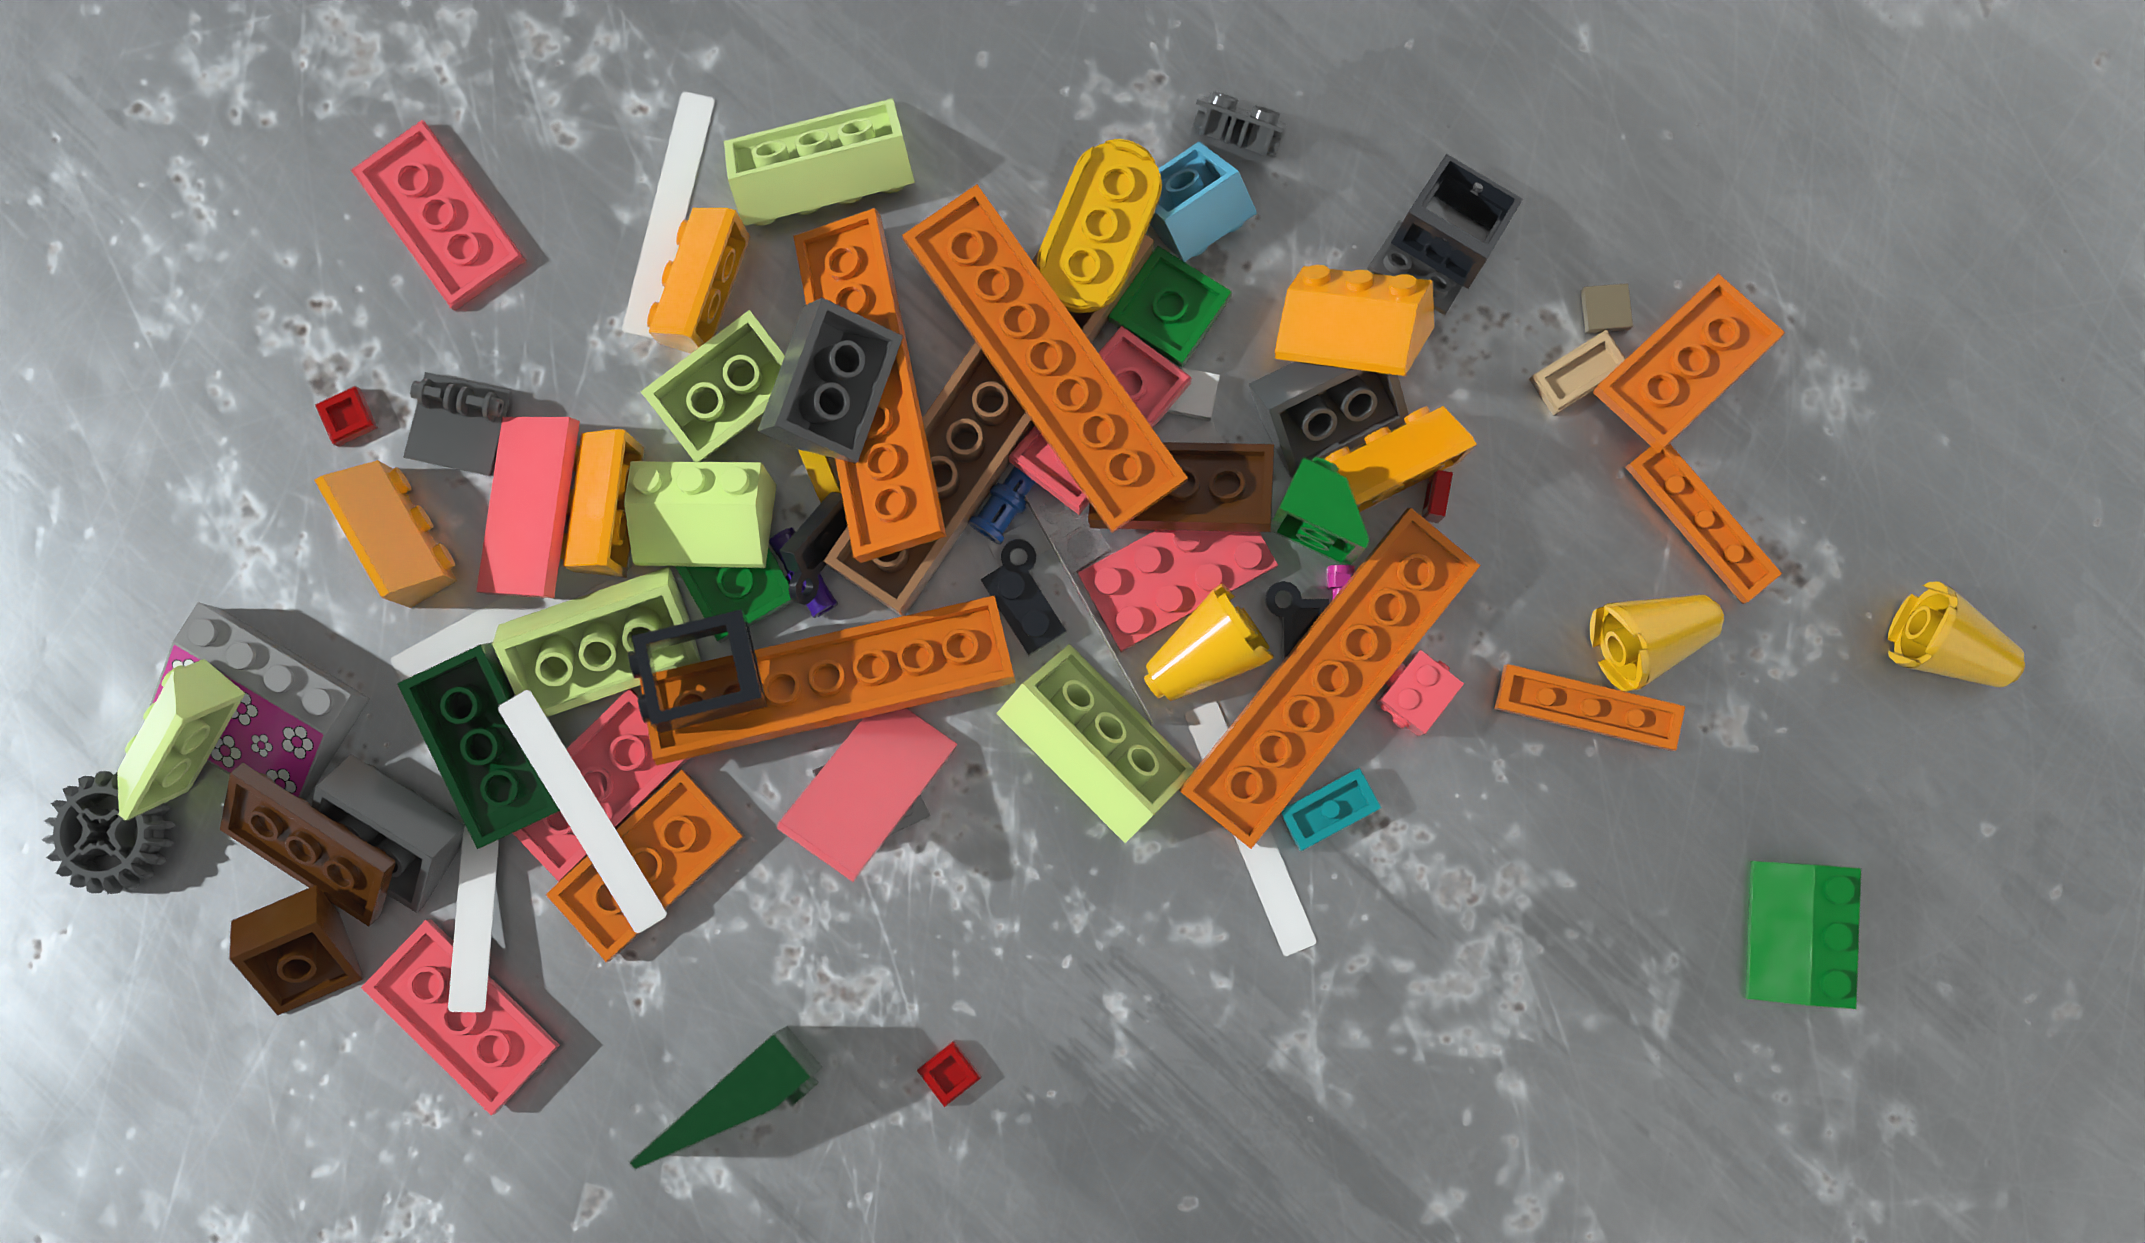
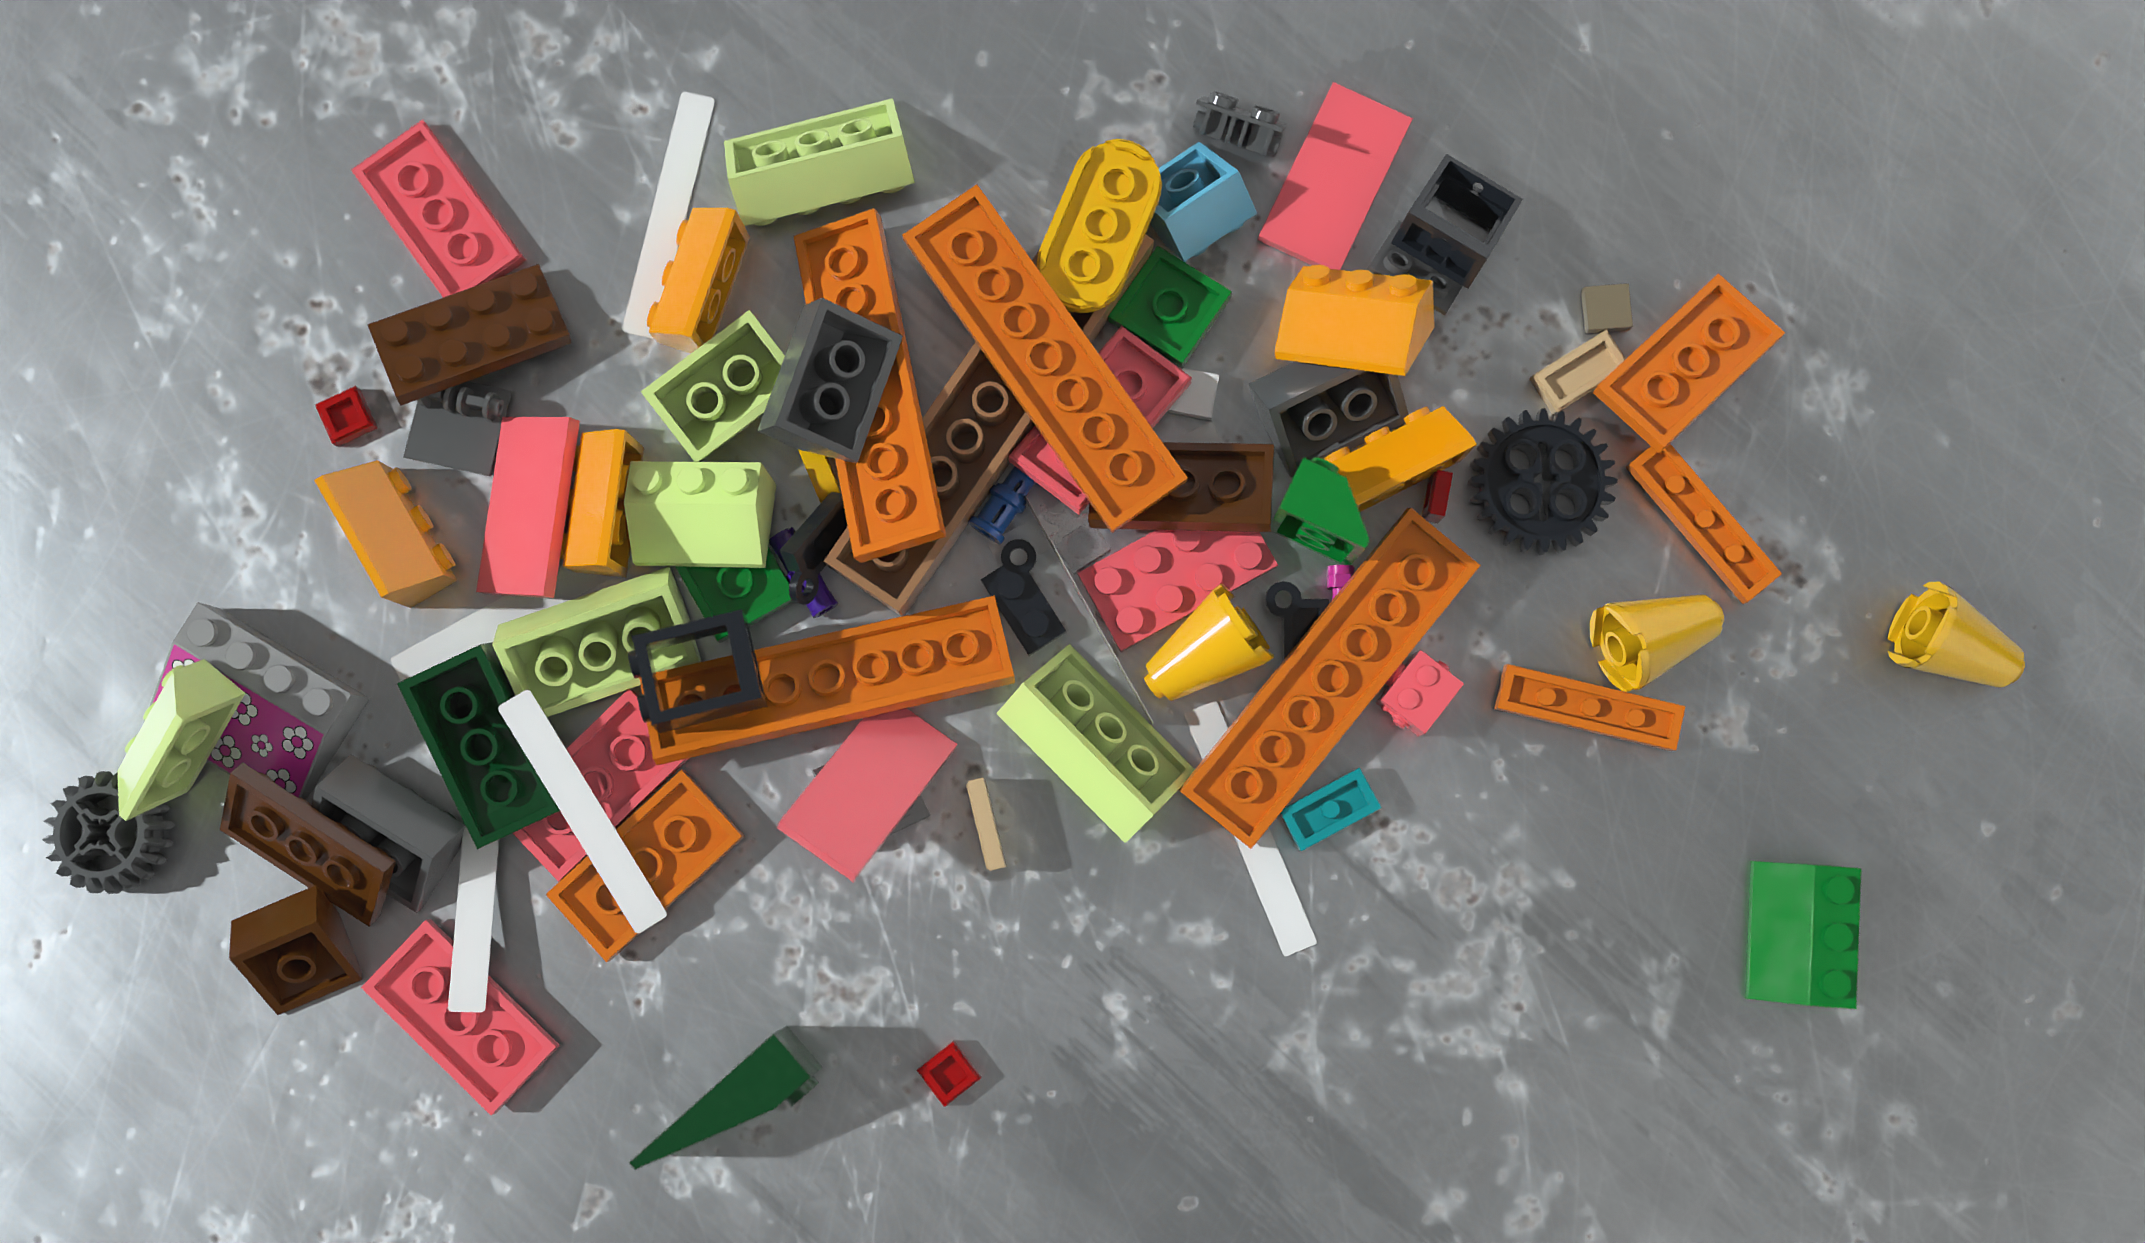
(469, 334): none -> reddish brown plate
(986, 824): none -> tan tile
(1334, 178): none -> coral tile
(1583, 483): none -> black gear

